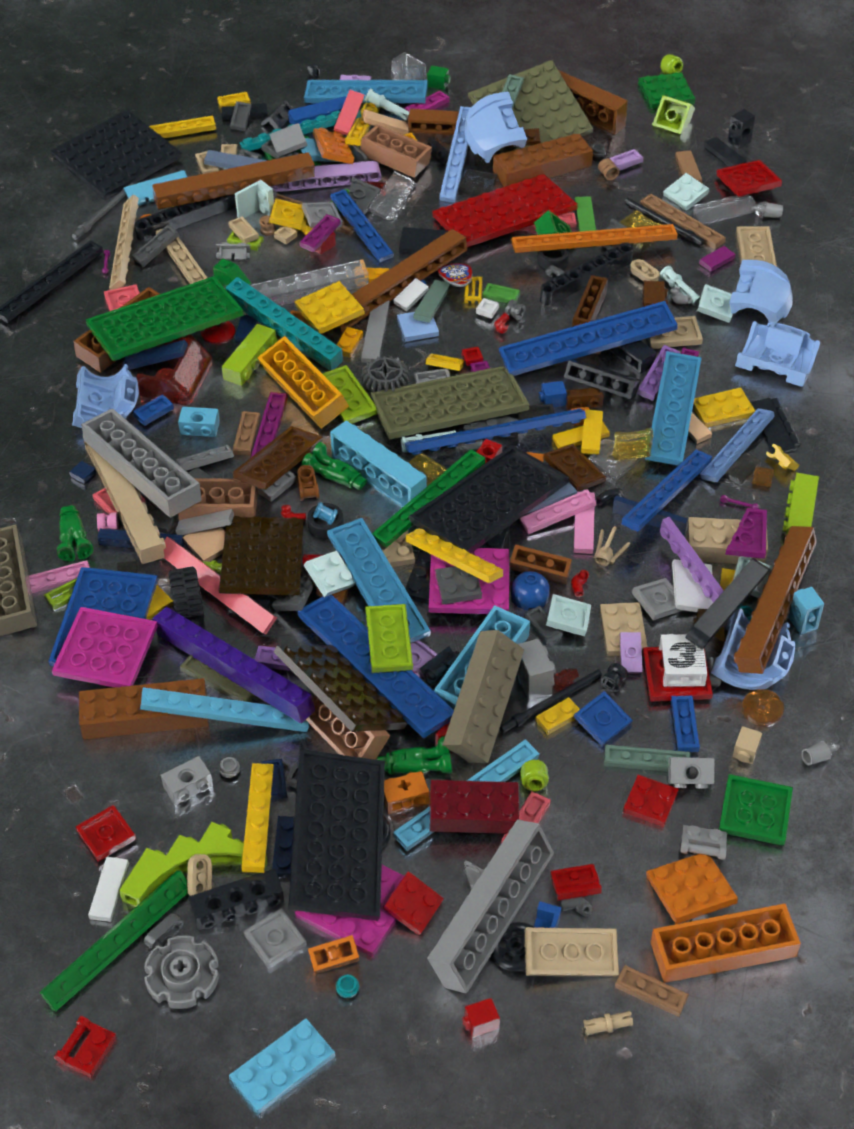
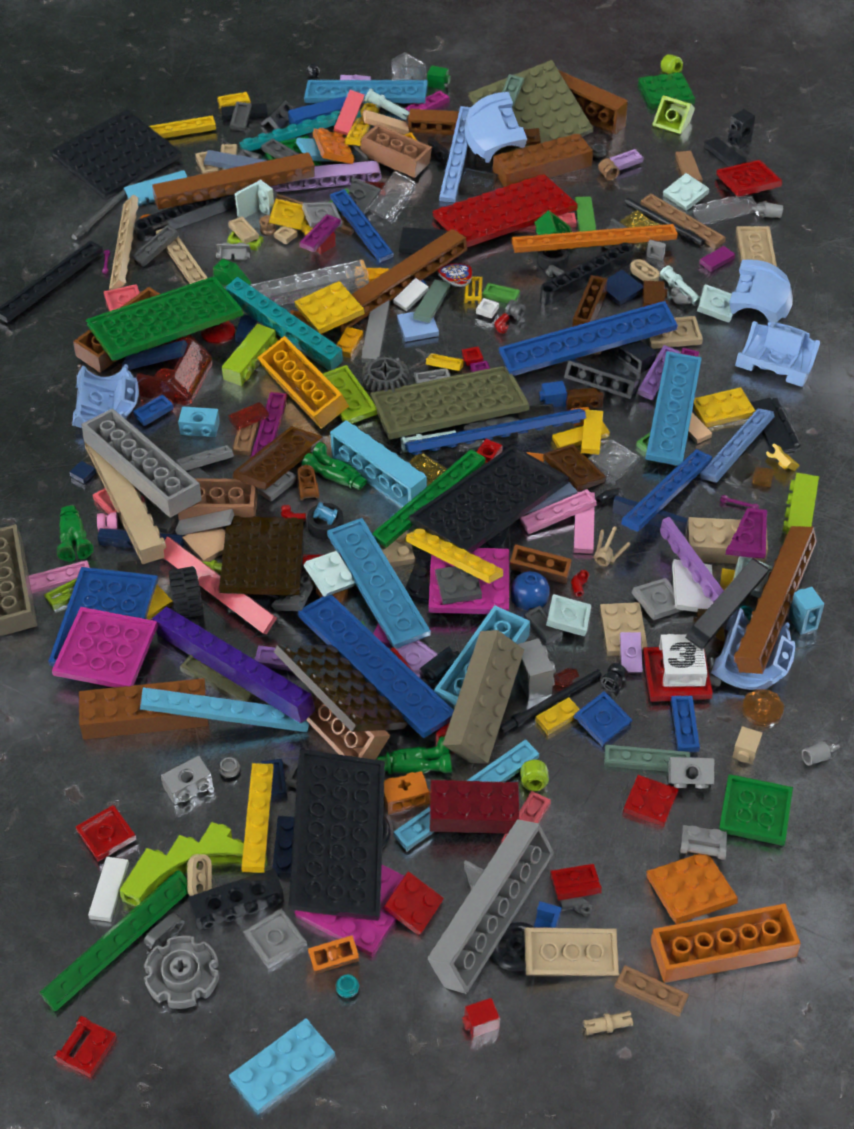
(248, 416): none -> clear red tile
(288, 140): light grey tile -> none
(389, 638): lime tile -> none
(622, 287): none -> dark blue tile
(635, 448): clear yellow plate -> none
(656, 250): none -> light grey plate

